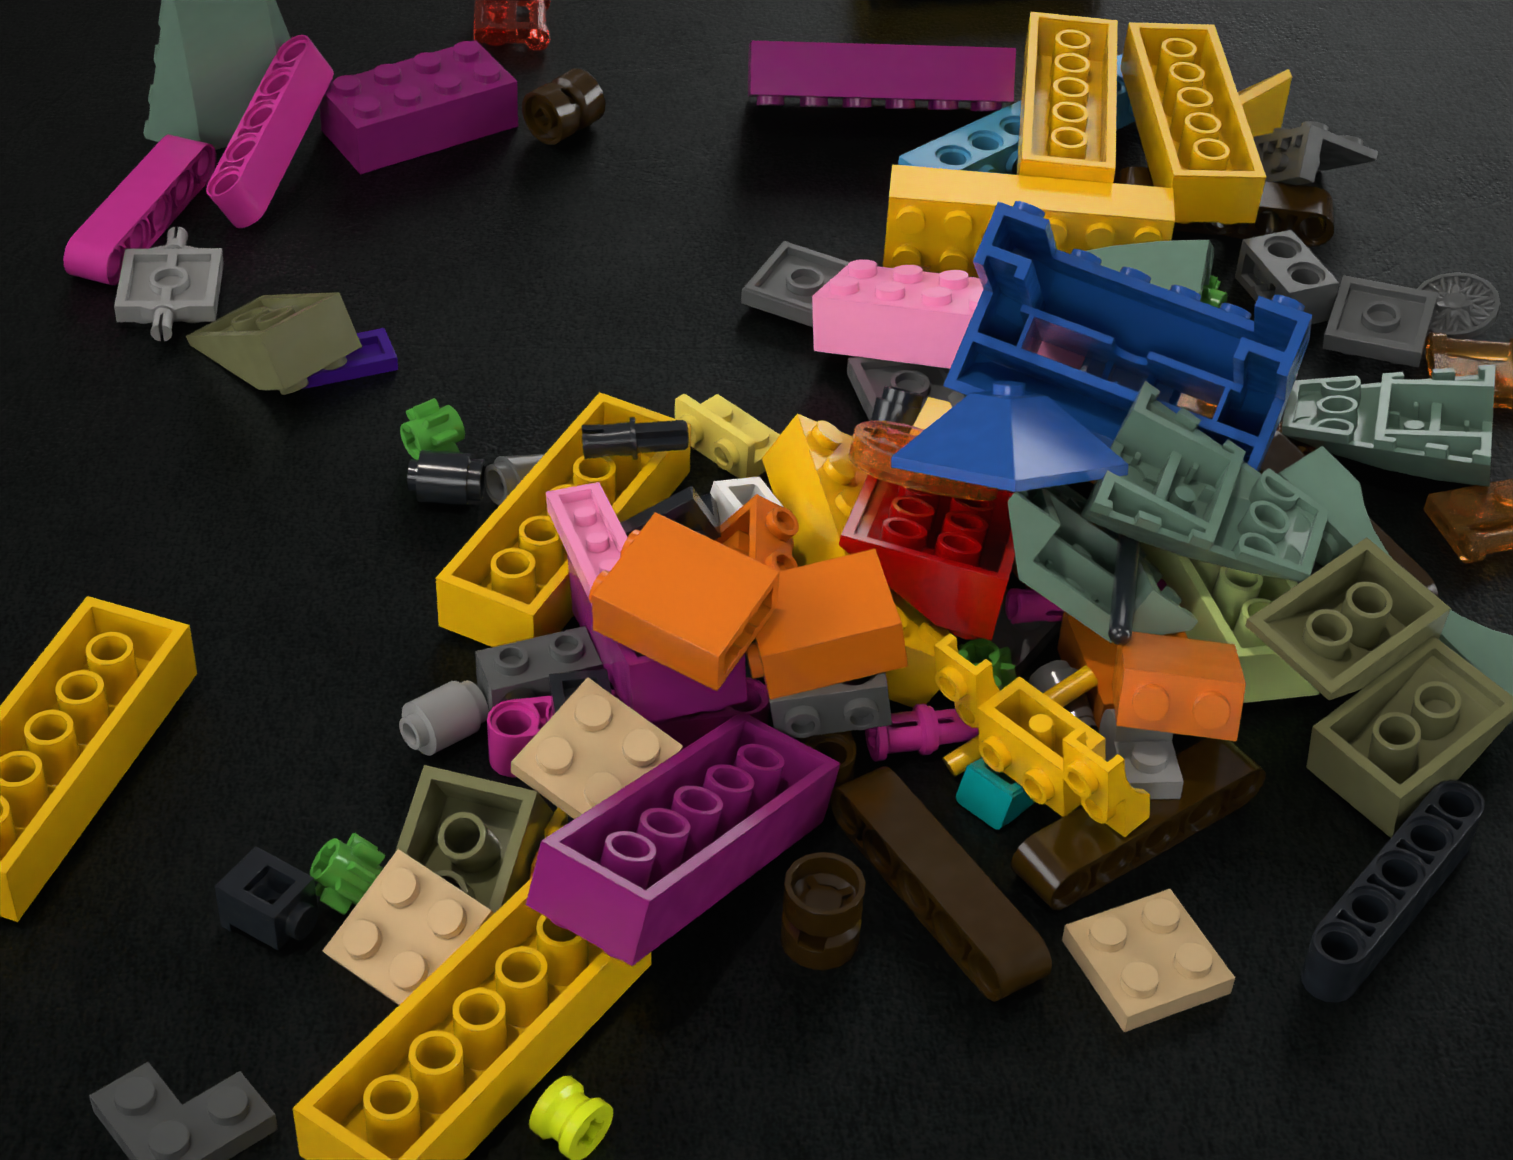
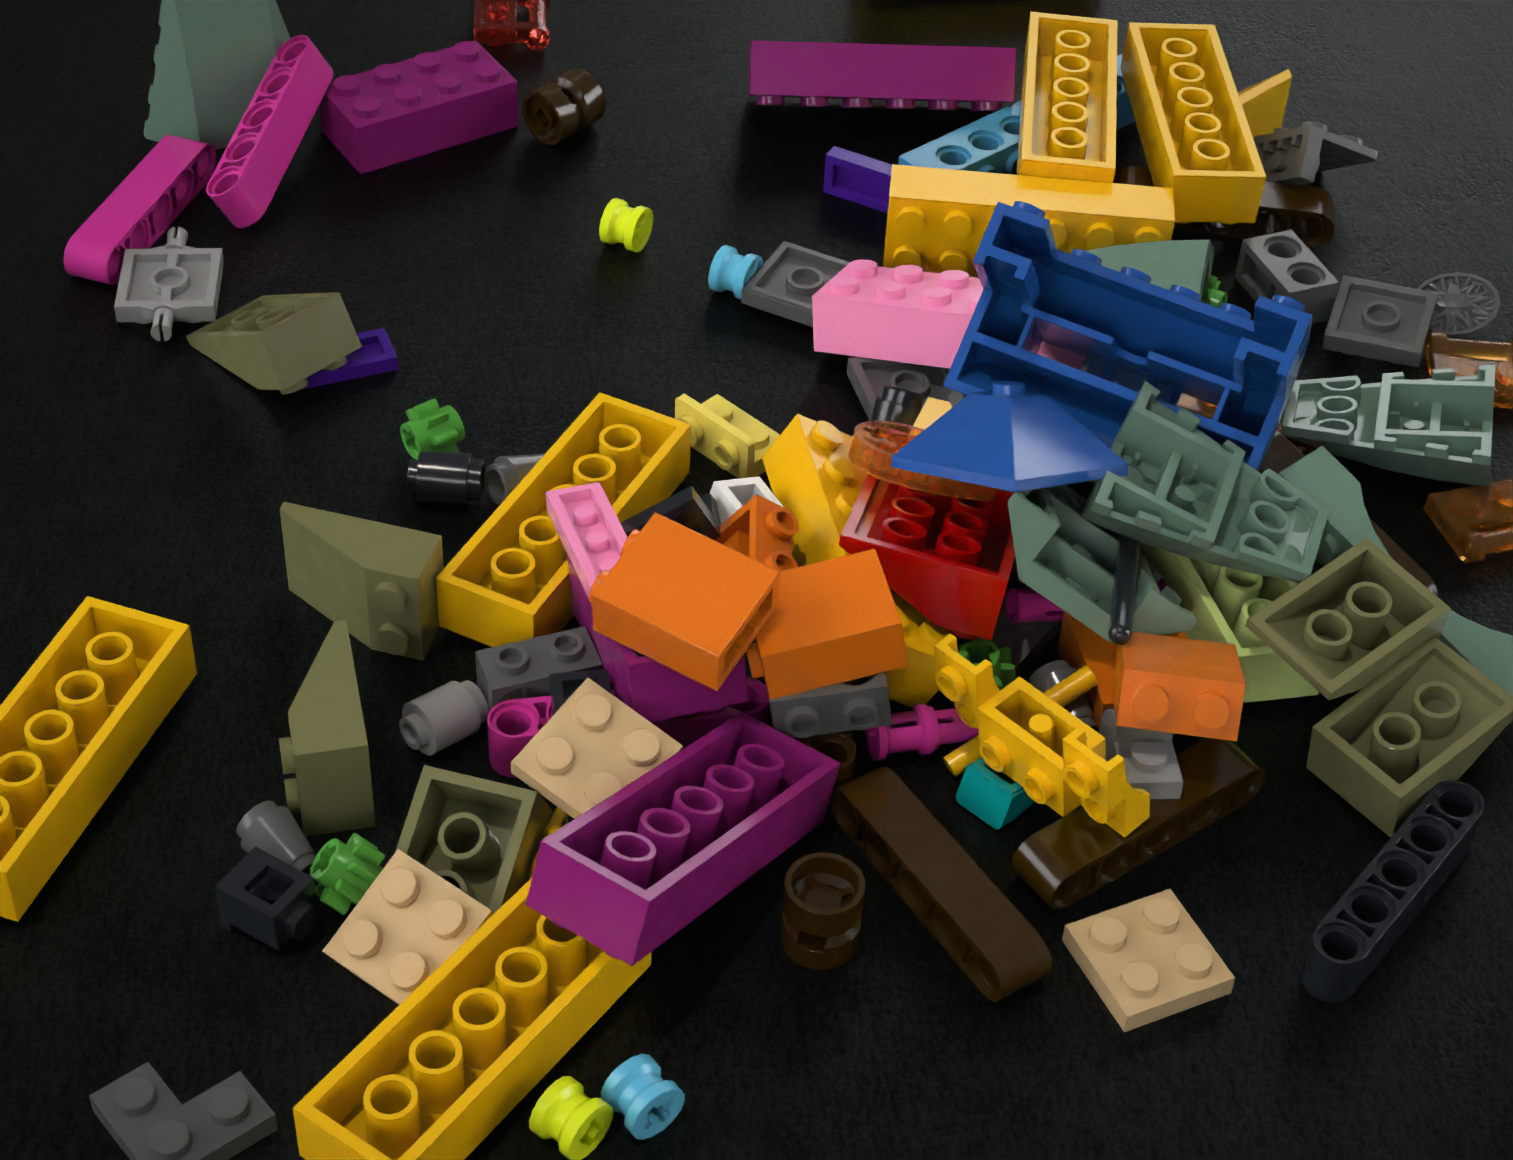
(276, 833): none -> dark grey cone
(329, 744): none -> olive slope
(366, 574): none -> olive slope
(626, 225): none -> neon yellow wheel
(634, 438): black axle -> none
(643, 1096): none -> medium azure wheel
(732, 271): none -> medium azure wheel
(857, 178): none -> dark purple tile

